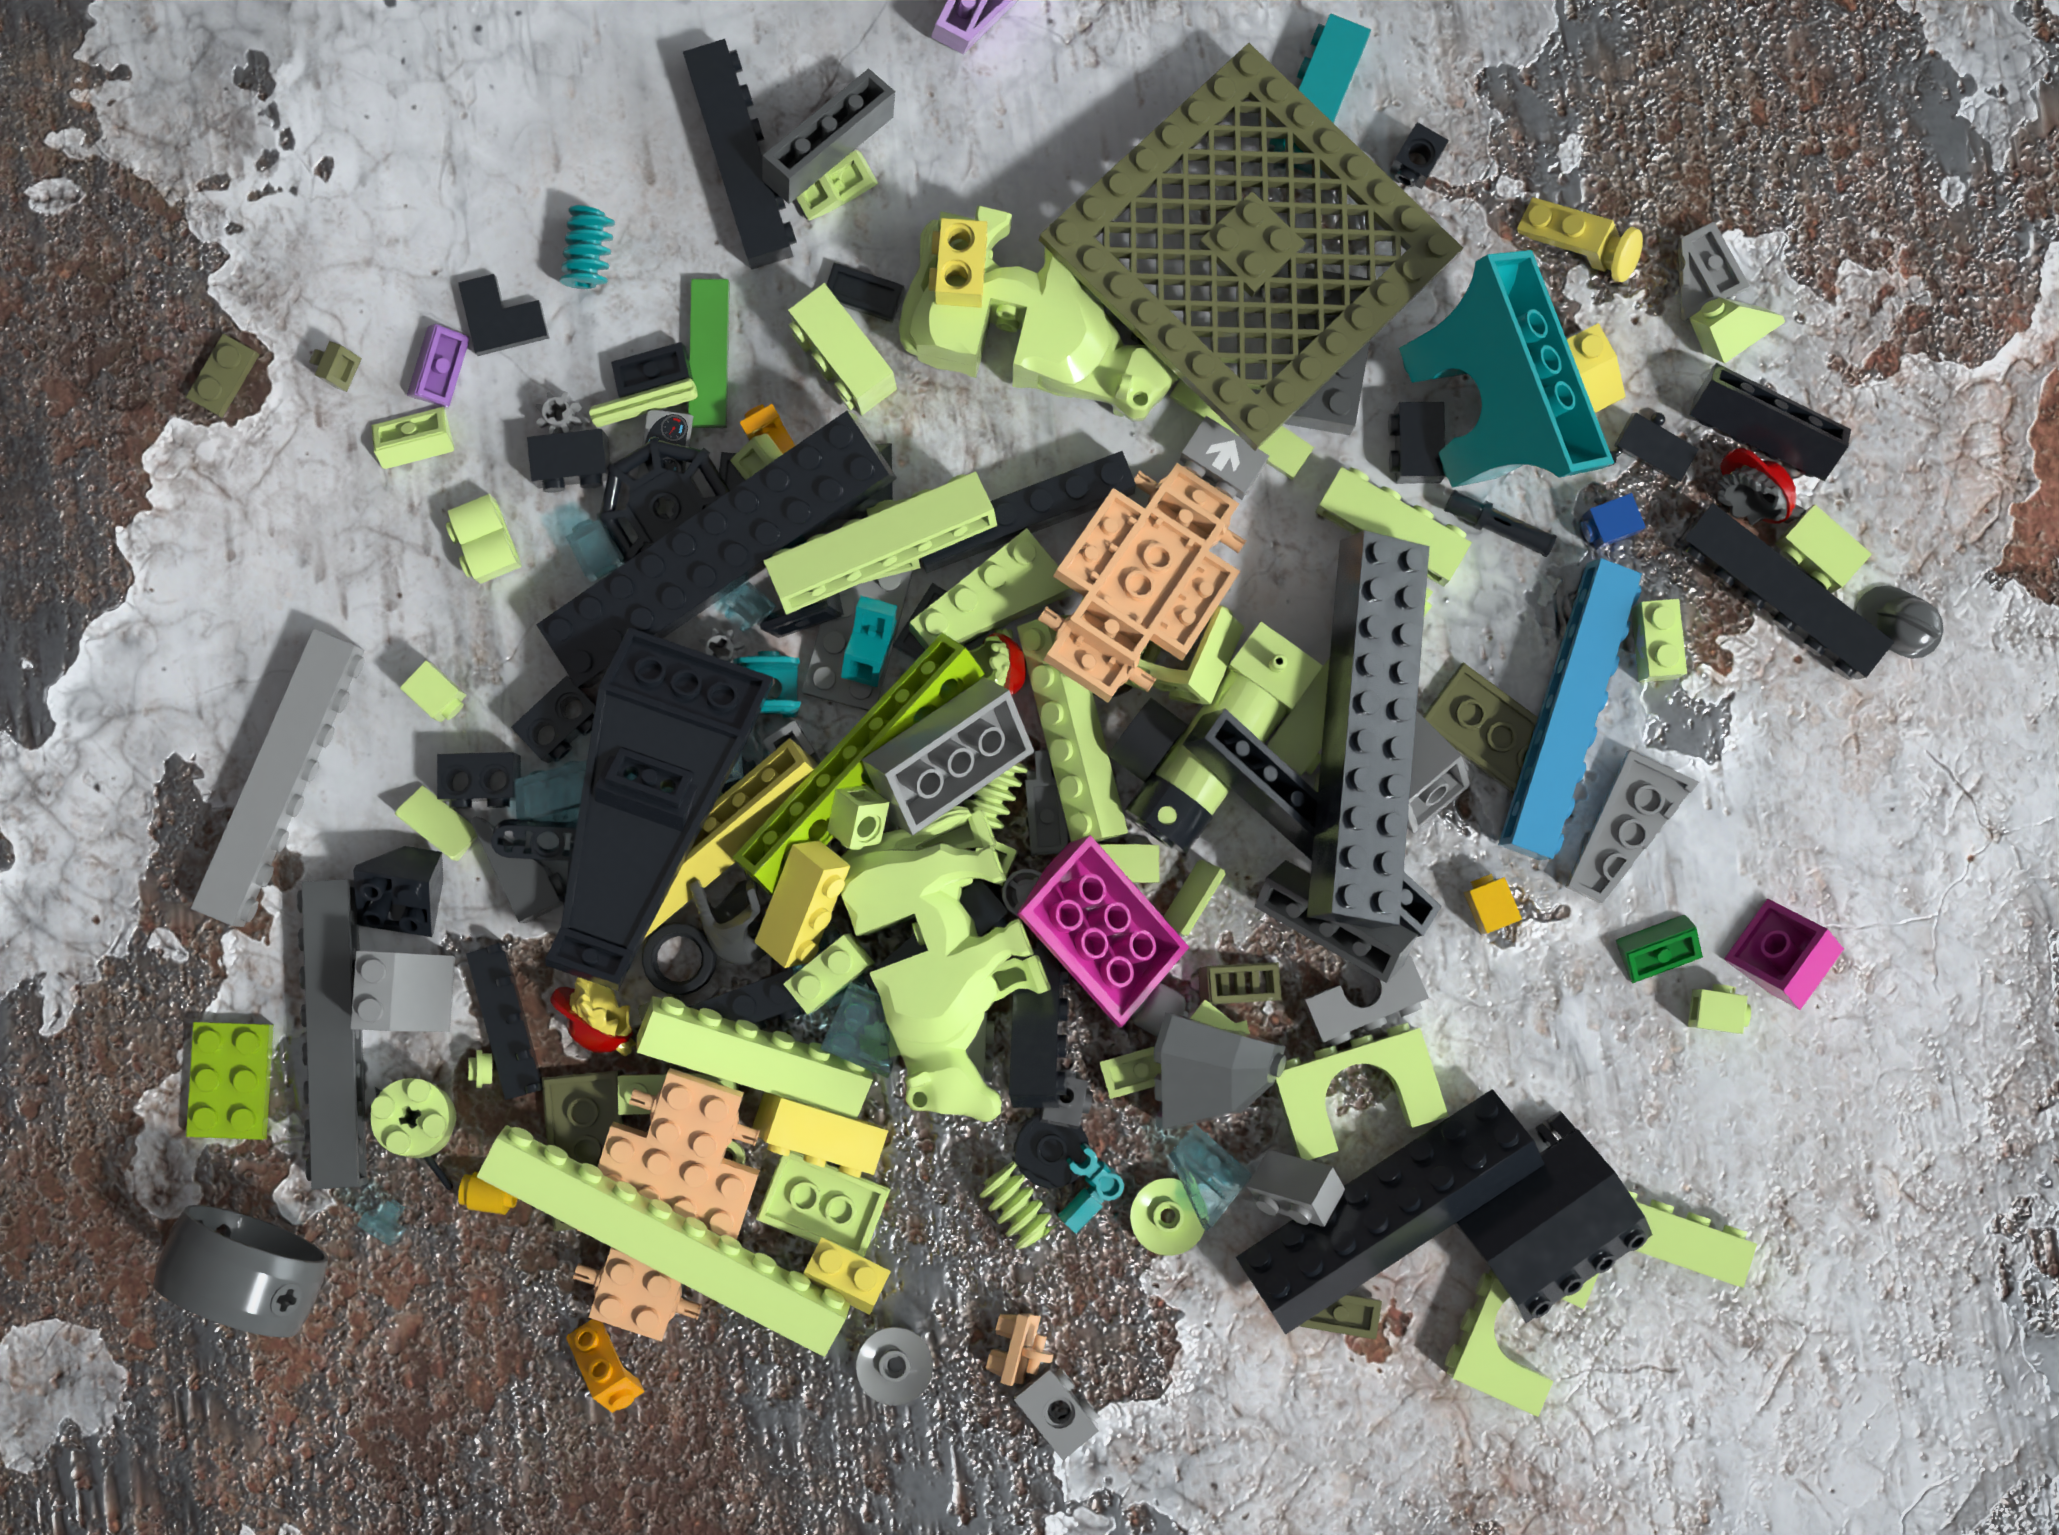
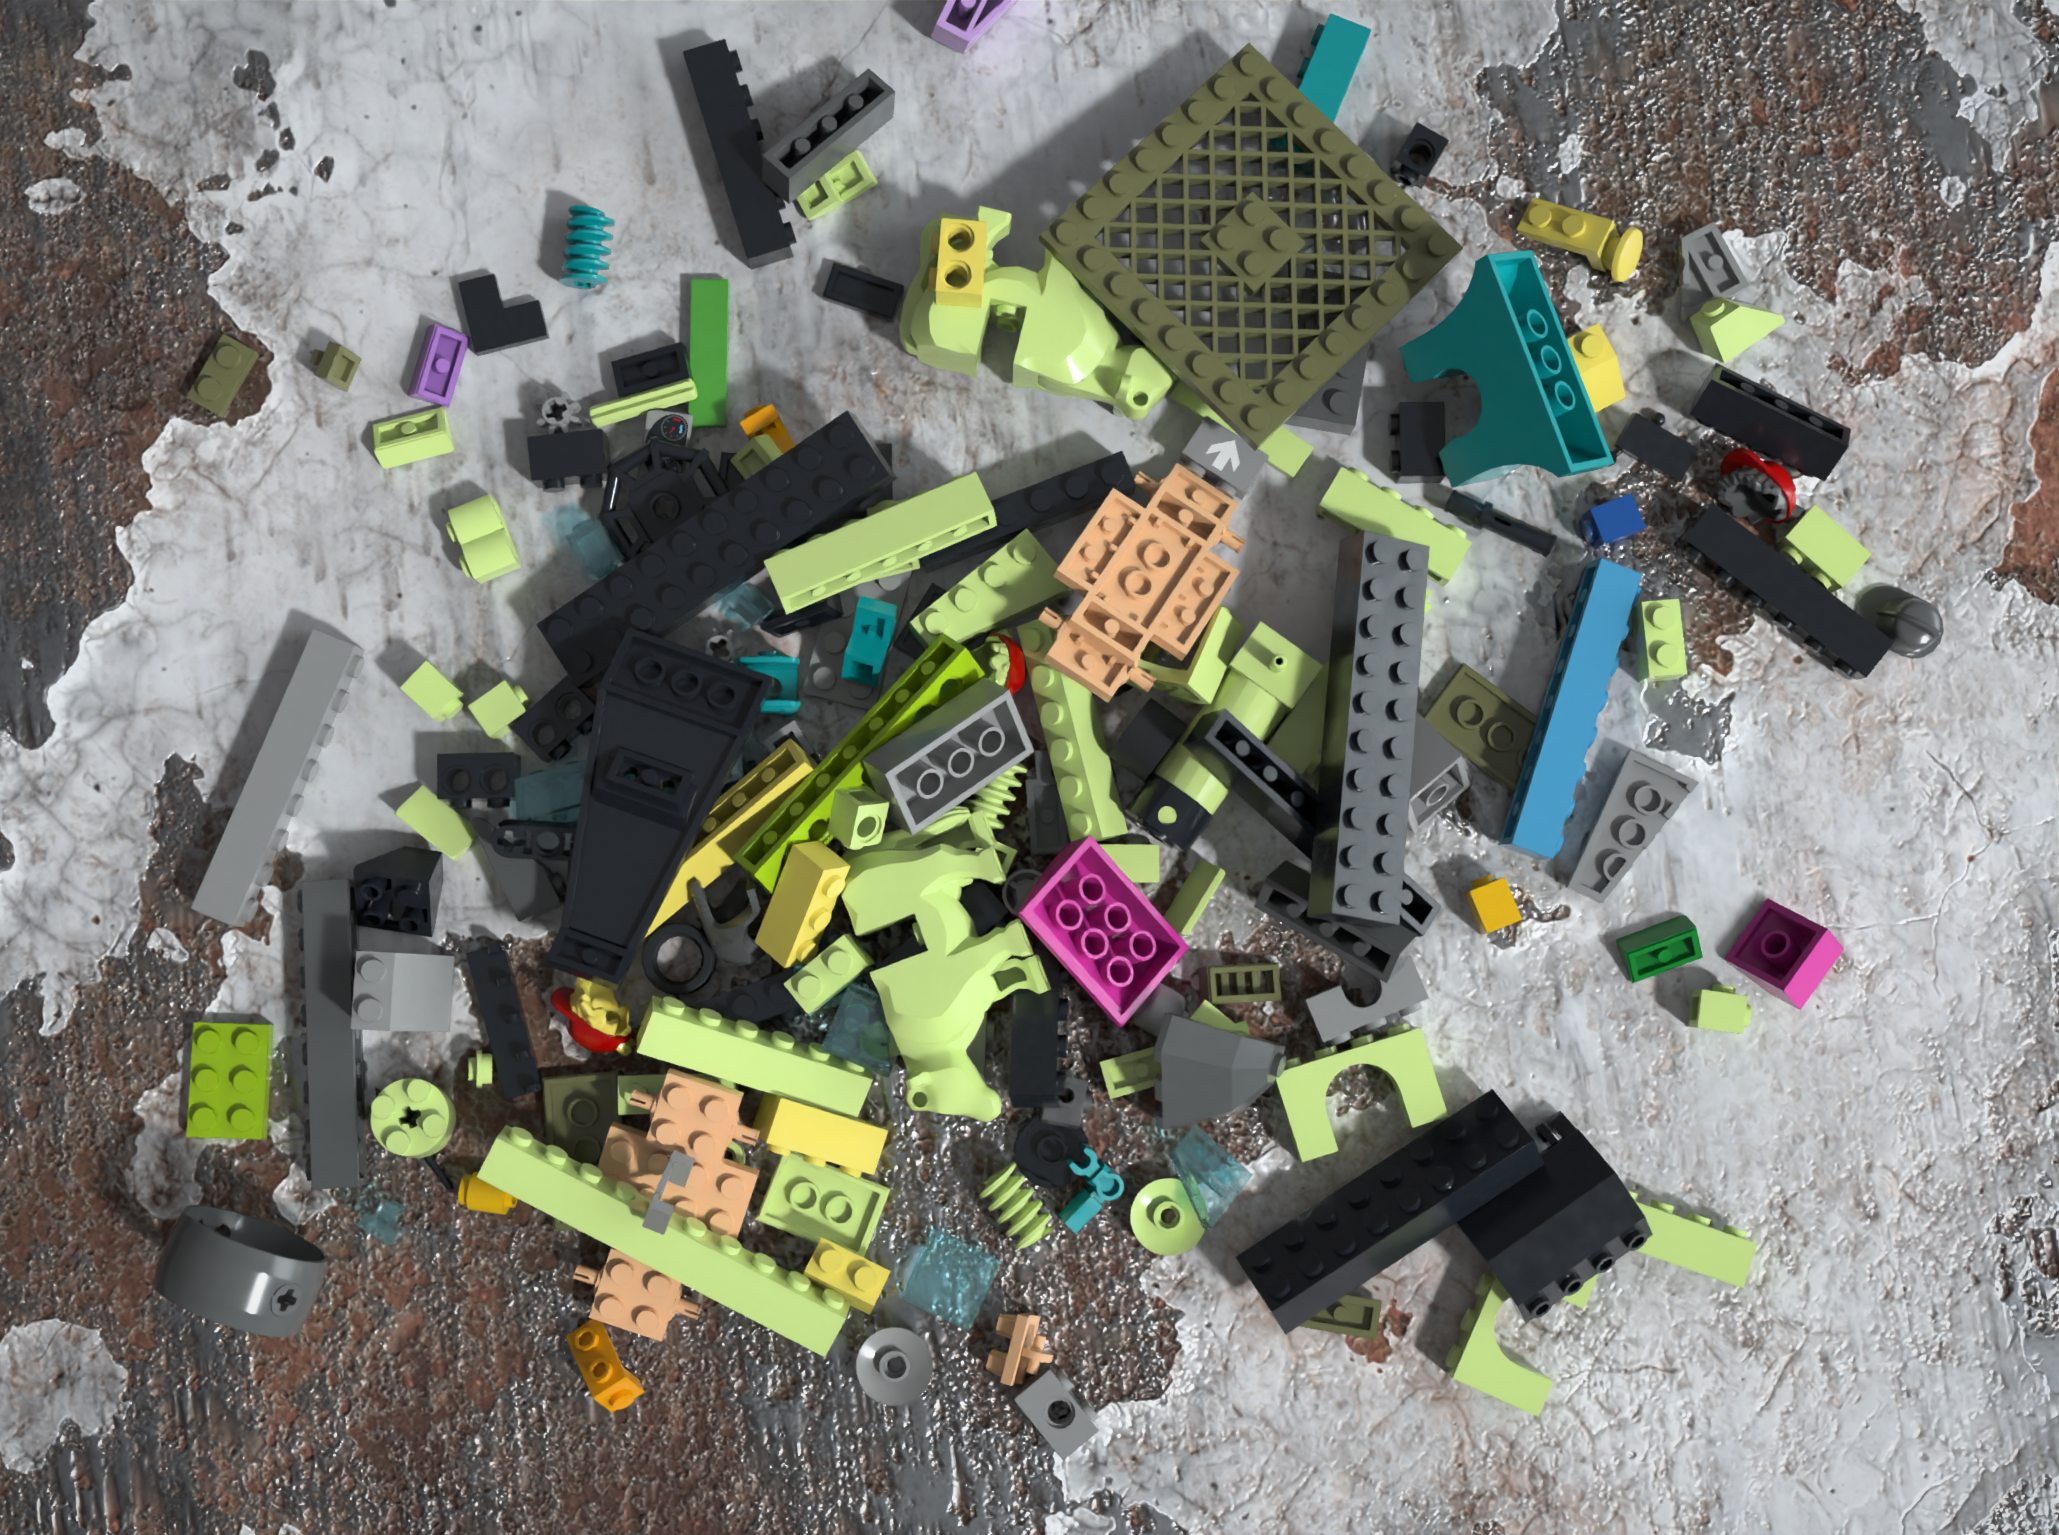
(500, 708): none -> yellowish green brick
(676, 1172): none -> light grey piece
(841, 350): yellowish green brick -> none
(951, 1279): none -> clear light blue tile
(1295, 1188): light grey brick -> none

